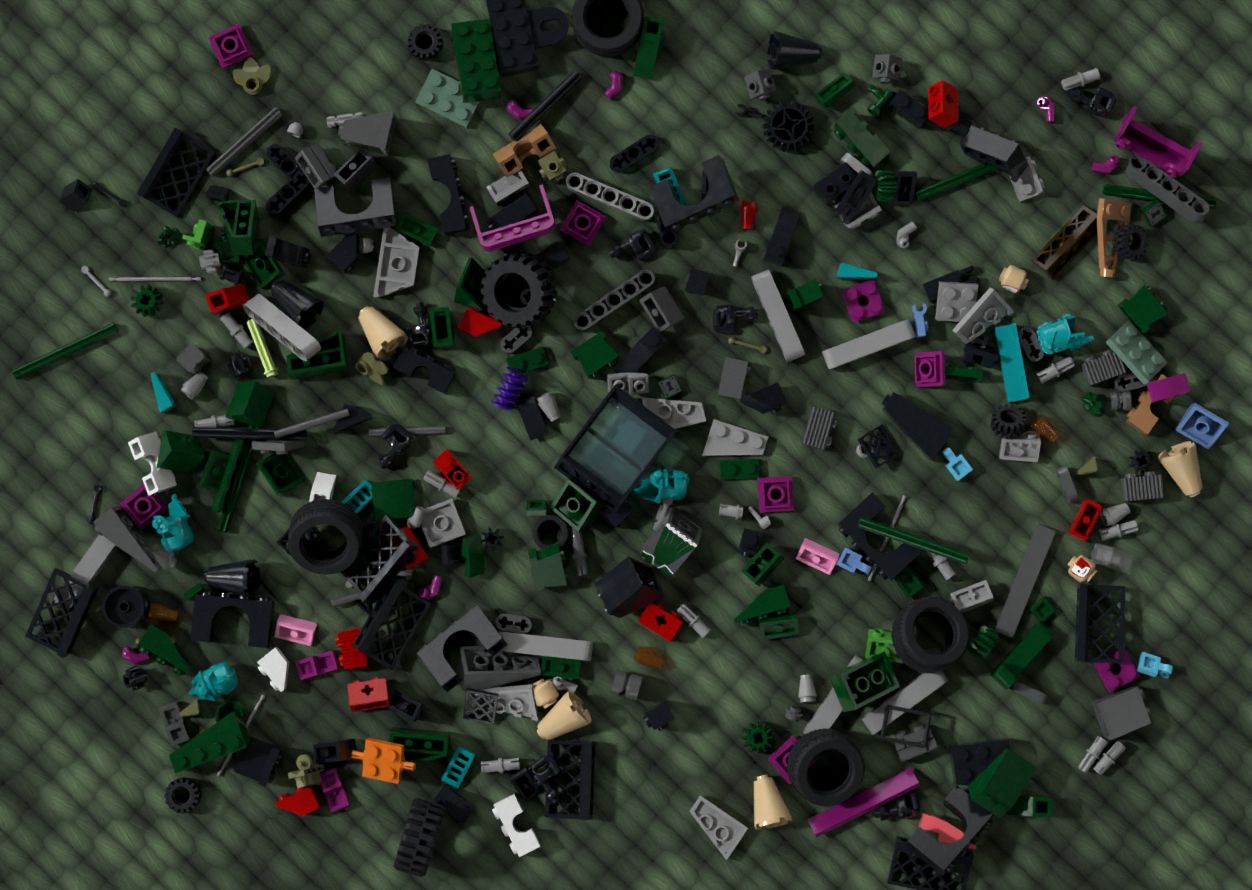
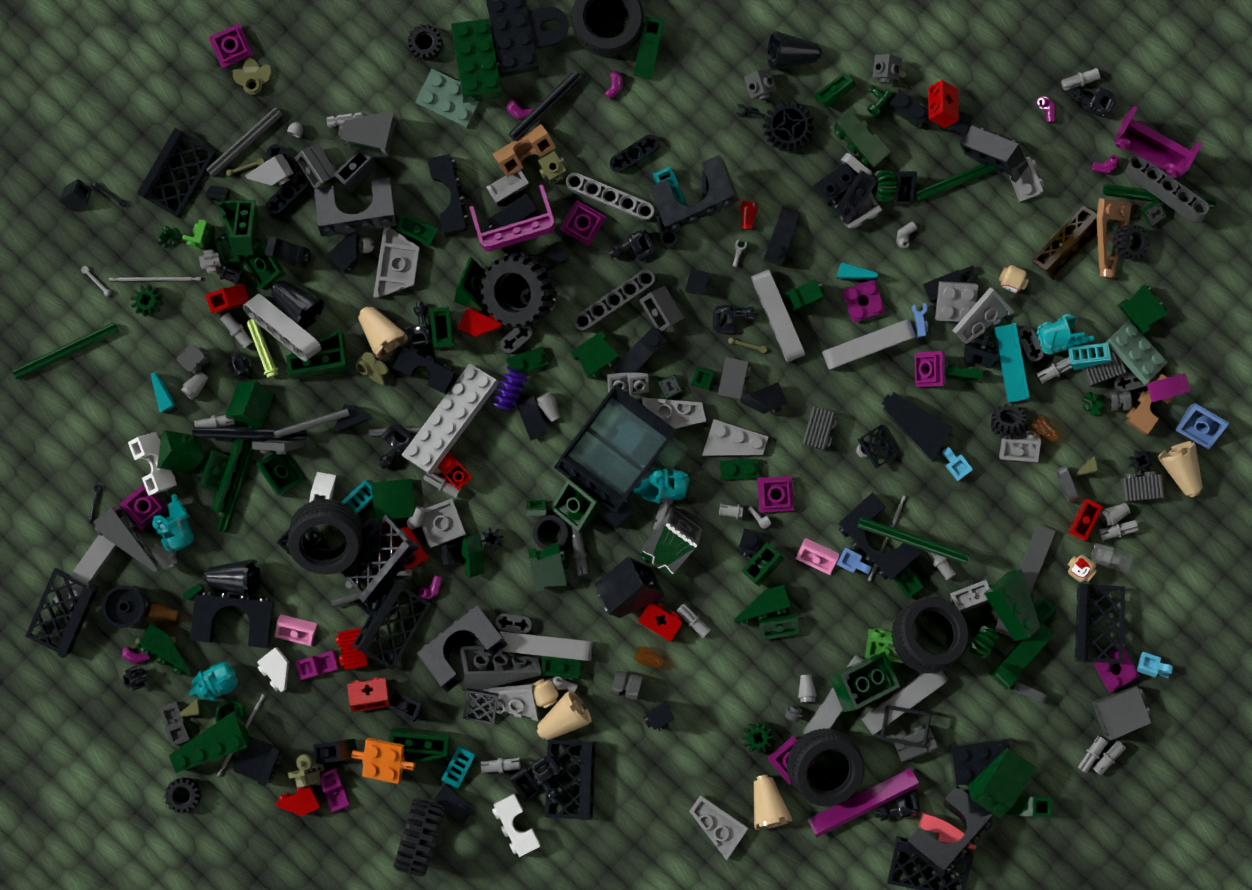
(272, 171): none -> light grey slope
(450, 419): none -> light grey plate
(702, 378): none -> dark green tile
(1014, 605): none -> dark green wedge
(1088, 349): none -> teal slope

